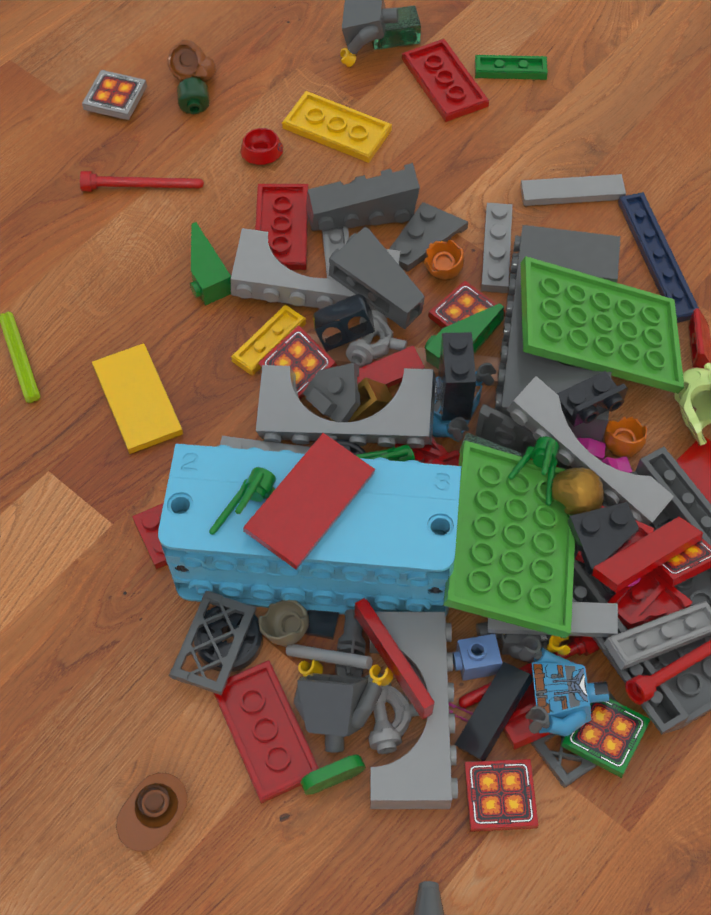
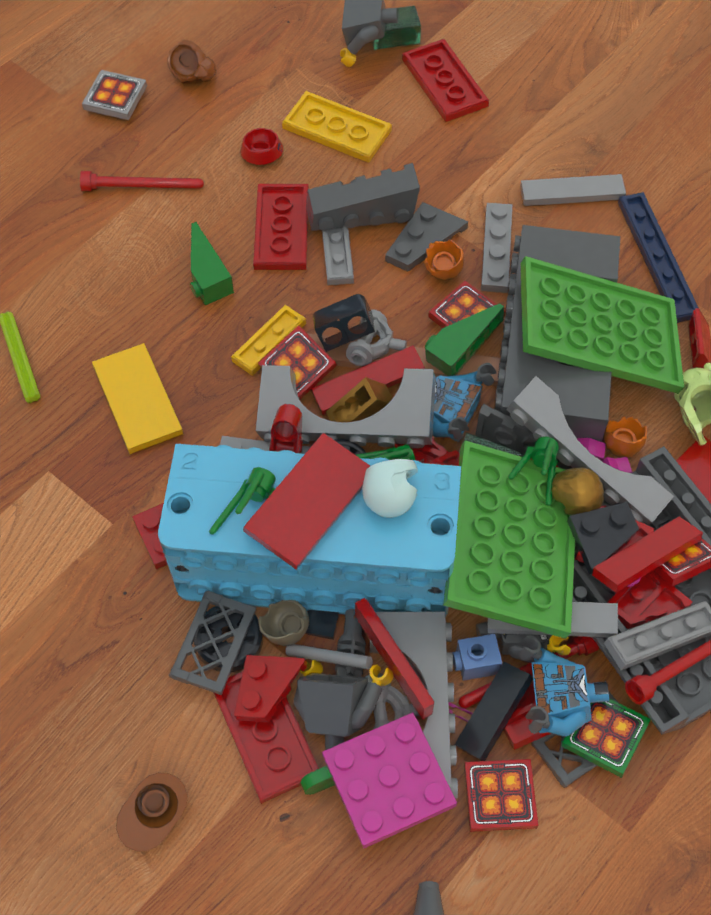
(193, 95): dark green head -> none
(263, 277): light grey arch -> none
(264, 685): none -> red wing
(287, 429): none -> red piece
(335, 392): dark grey plate -> none
(371, 271): dark grey slope -> none
(387, 487): none -> light aqua helmet
(389, 780): none -> dark pink plate
(456, 376): black brick -> none
(511, 67): green tile -> none
(591, 398): black bracket -> none

